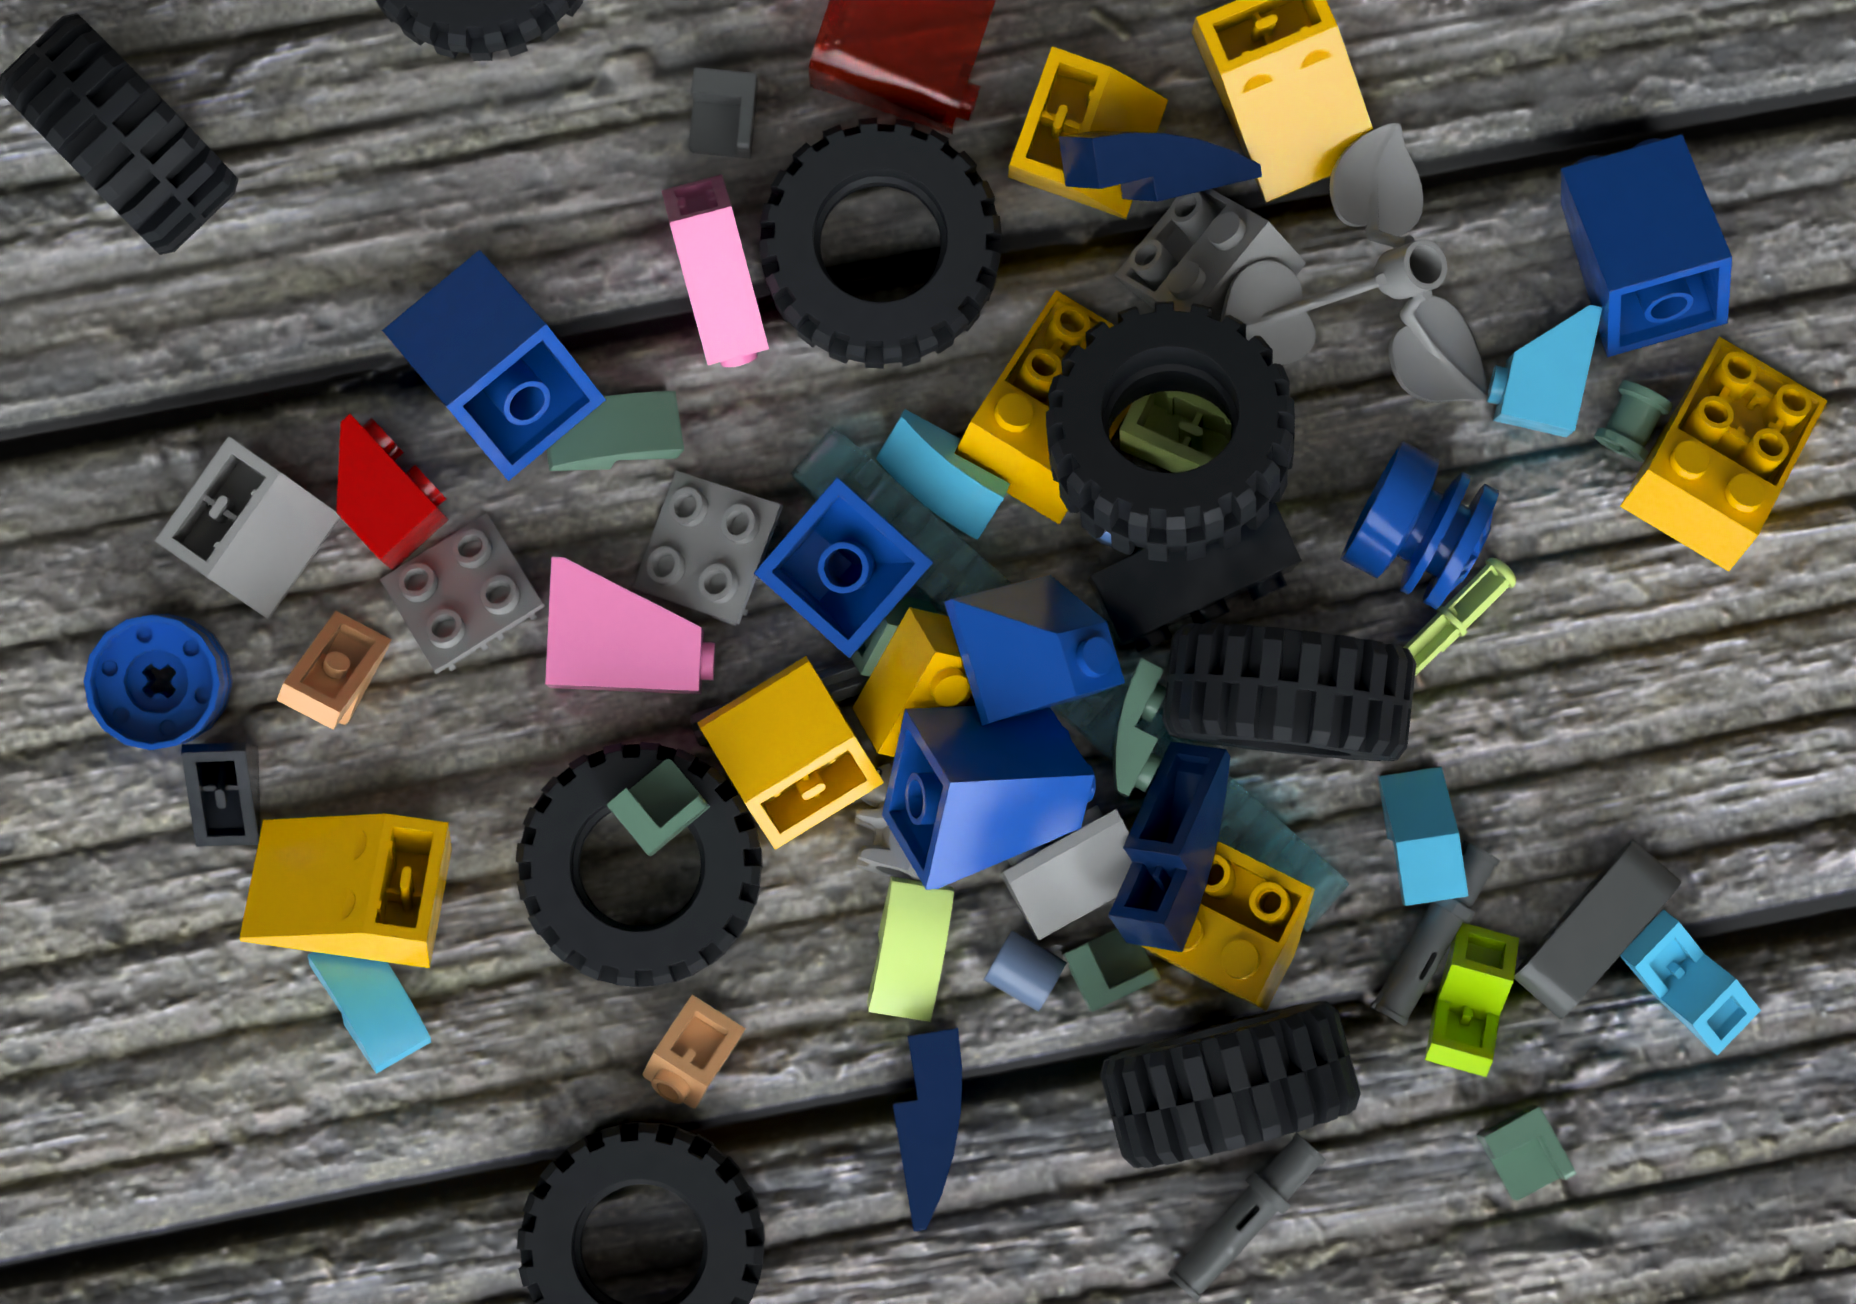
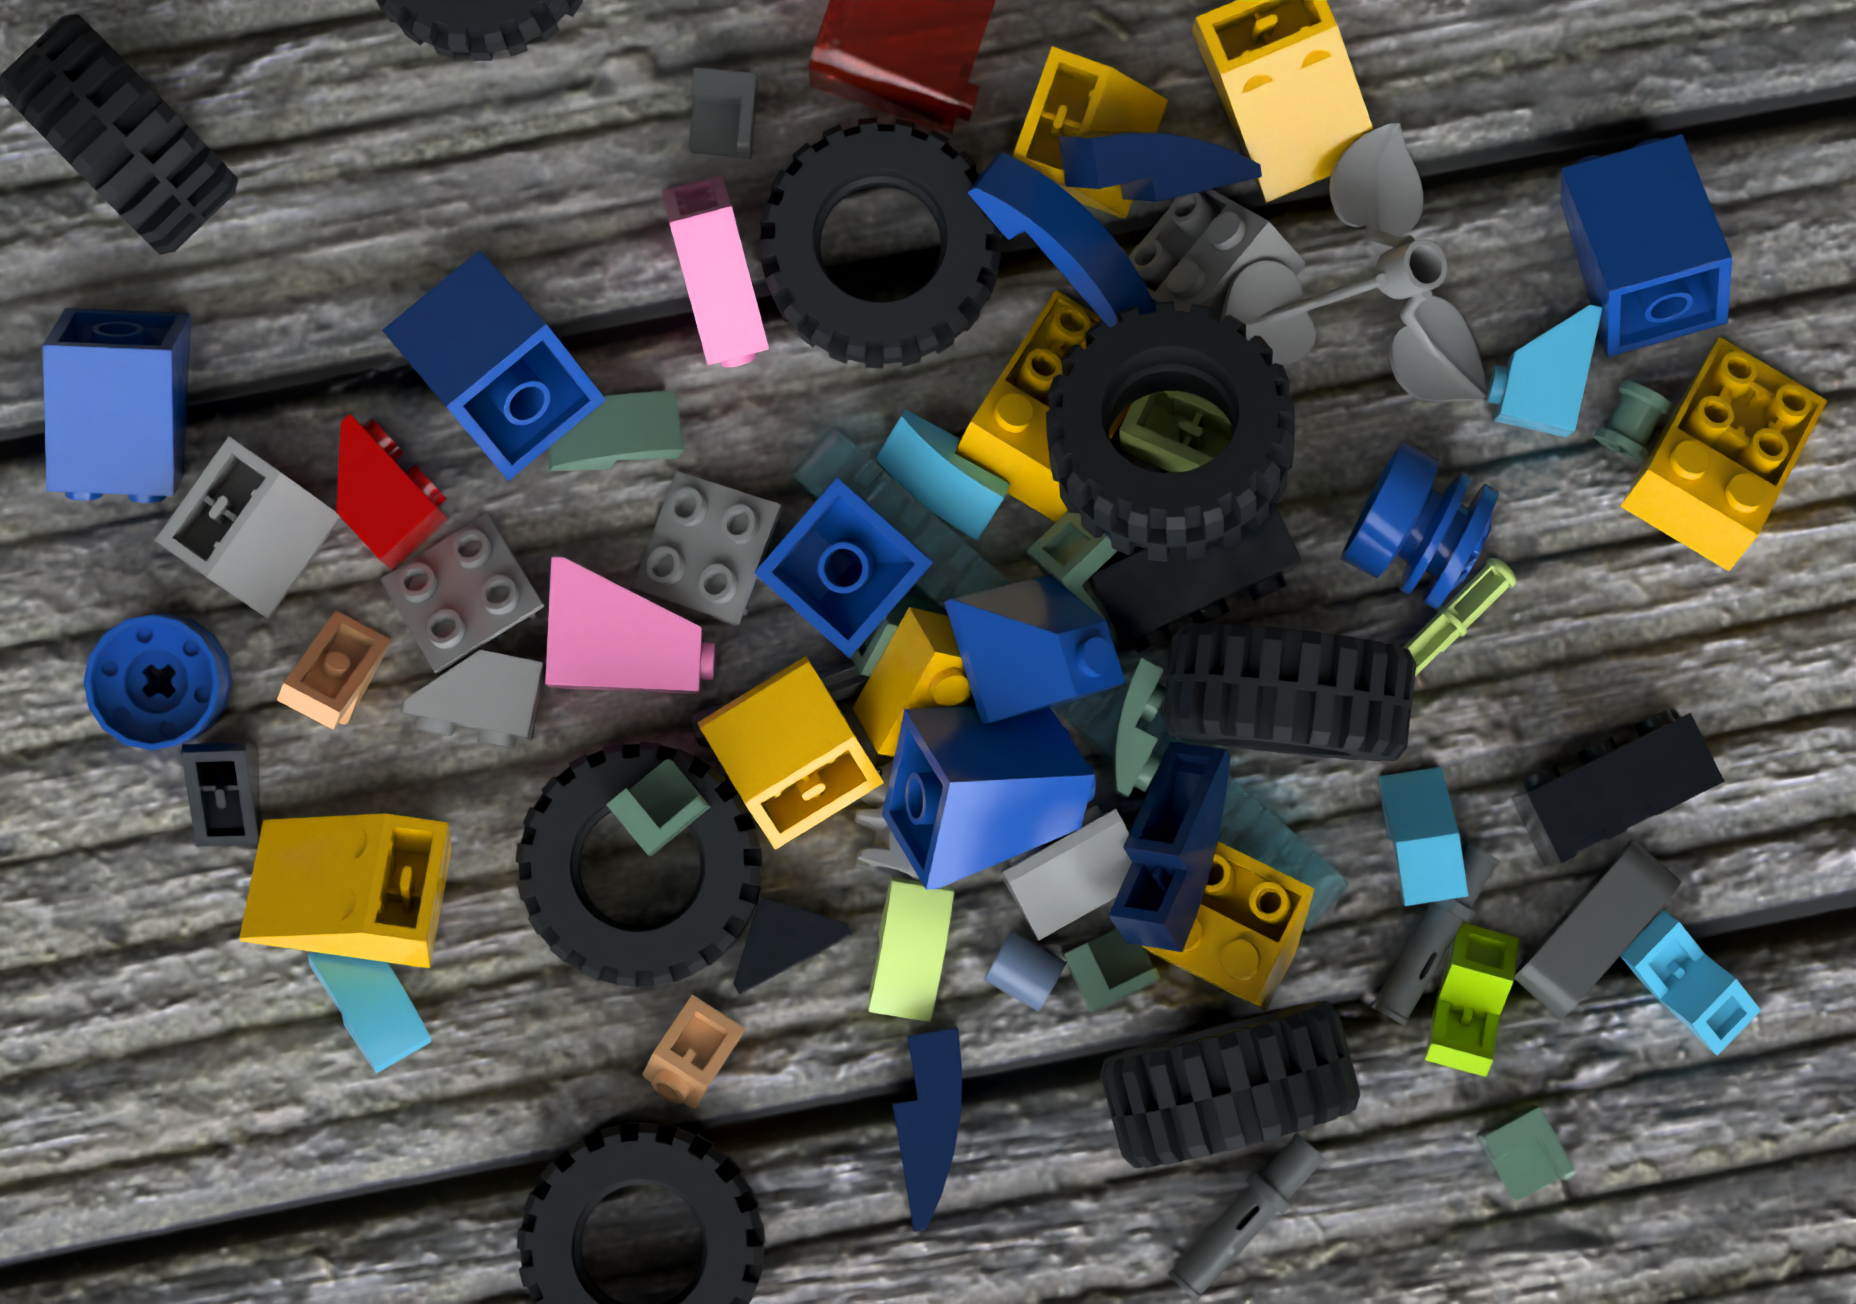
(116, 403): none -> slope
(482, 693): none -> light grey slope
(782, 939): none -> black slope
(1071, 237): none -> blue slope
(1071, 555): none -> sand green panel
(1616, 786): none -> black wedge

